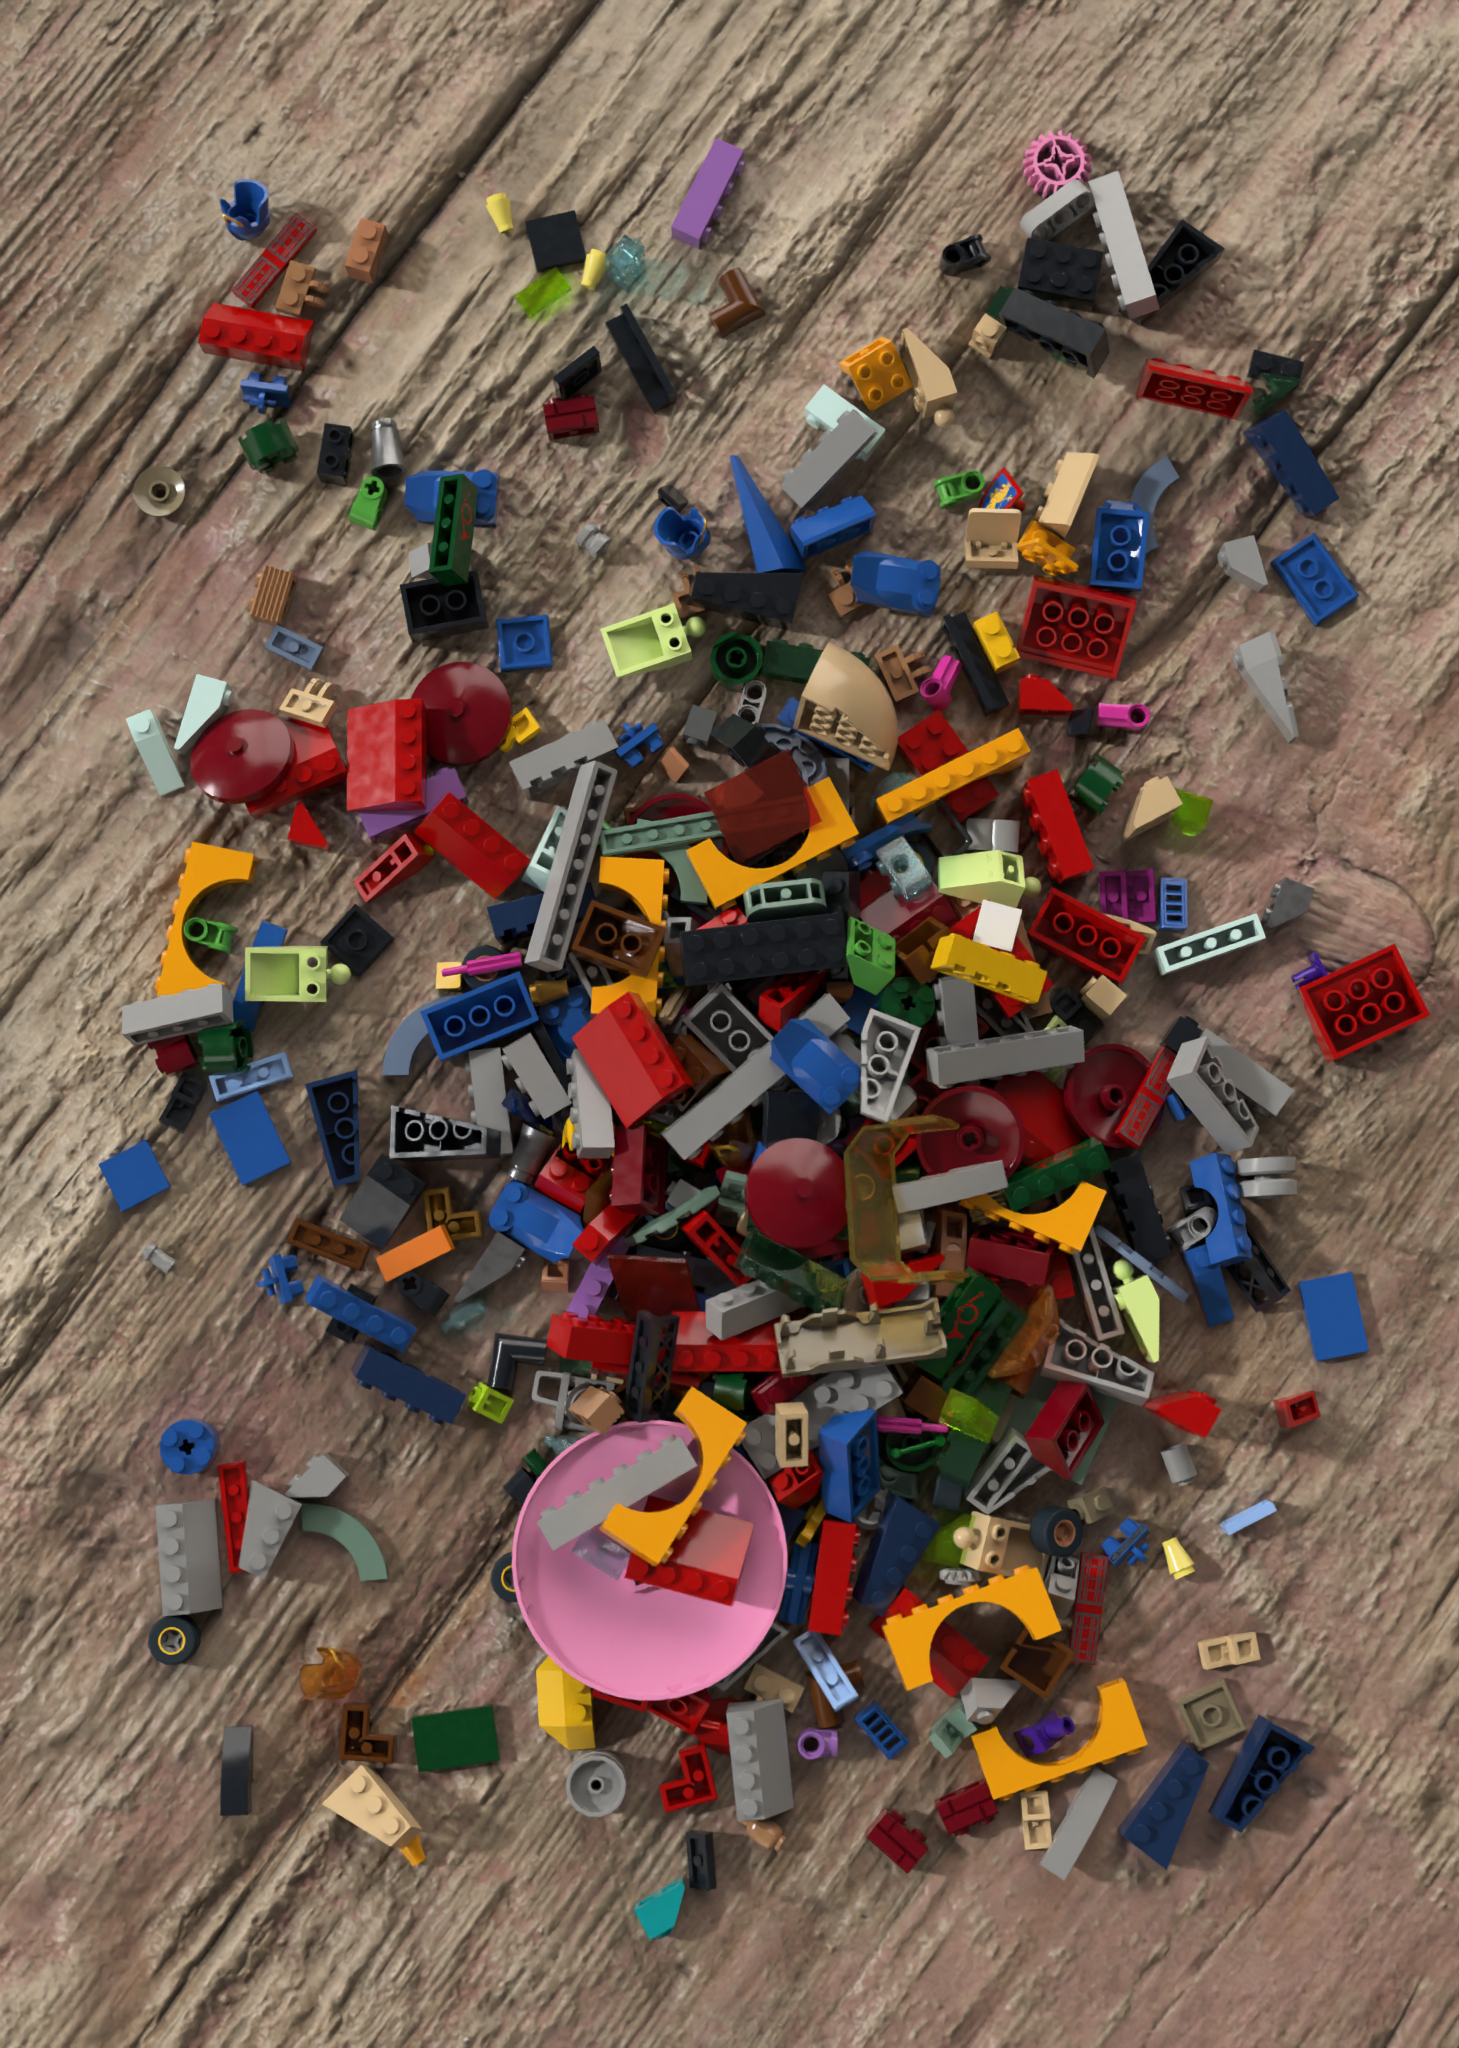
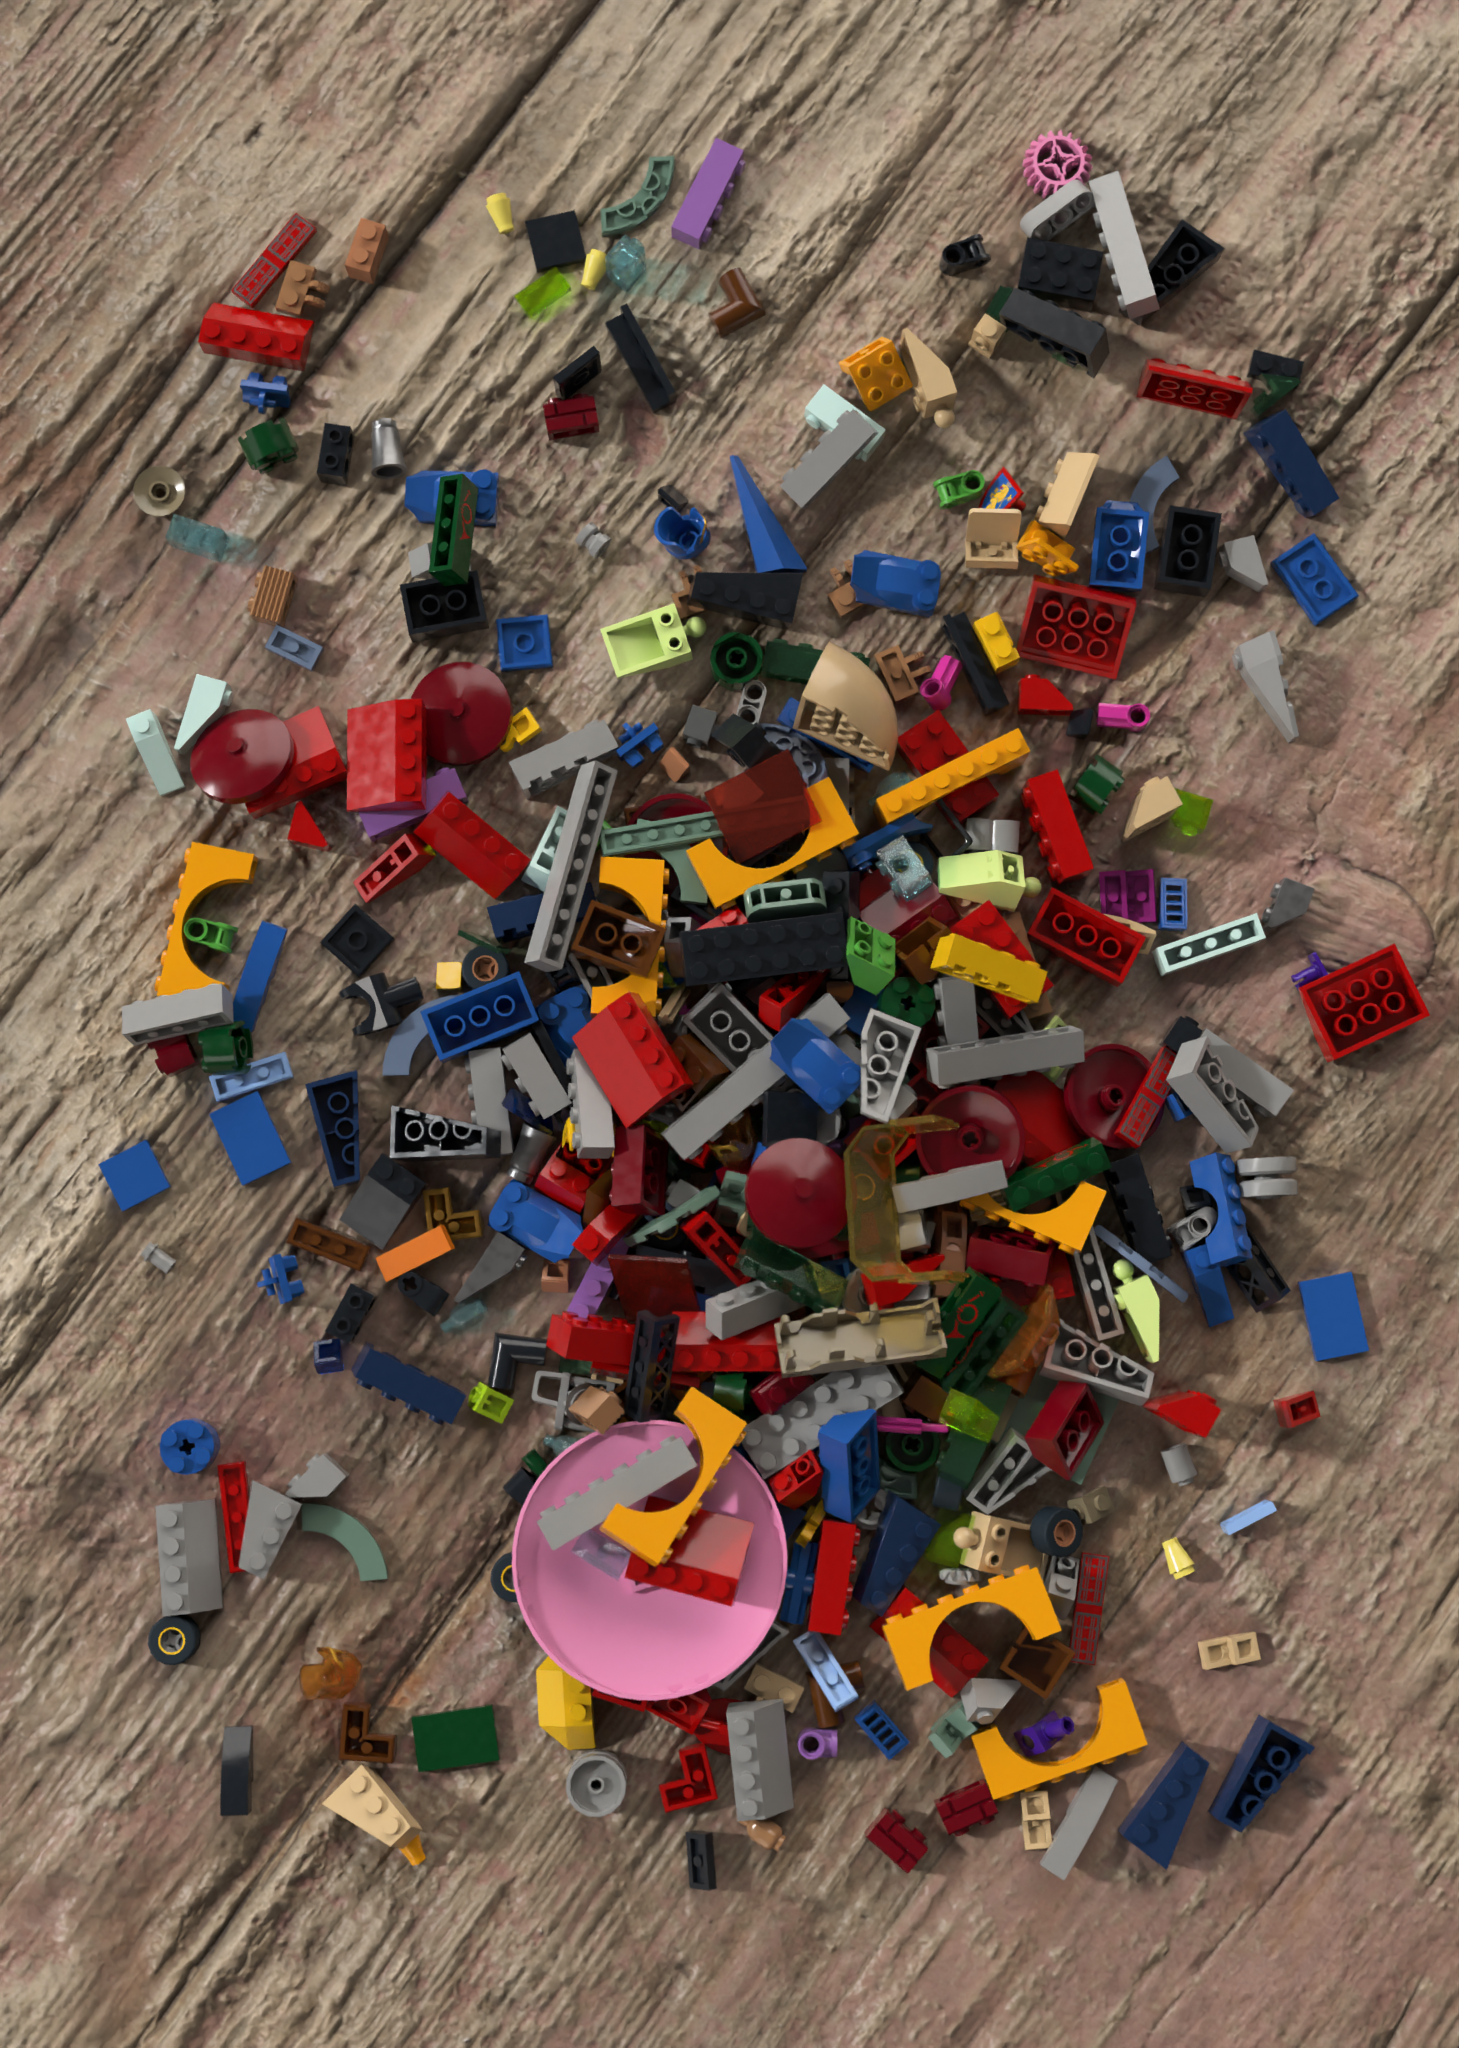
(183, 1102): black slope -> none
(197, 538): none -> clear light blue brick
(248, 212): blue helmet -> none
(284, 973): yellowish green slope -> none
(312, 705): tan hinge -> none
(328, 1356): none -> clear blue slope
(359, 1314): blue arch -> none
(368, 508): bright green piece -> none
(383, 1001): none -> black connector
(479, 940): none -> clear green piece
(486, 965): dark pink axle -> none
(548, 991): pearl gold cone -> none
(646, 201): none -> sand green tile
(660, 1910): teal slope -> none
(791, 1434): tan brick -> none
(832, 526): blue slope -> none
(939, 1441): green hinge -> none
(997, 925): white sticker -> none
(1074, 1013): black slope -> none
(1101, 996): tan brick -> none
(1136, 1534): blue hips -> none
(1187, 551): none -> black brick
(1210, 1714): dark tan tile -> none

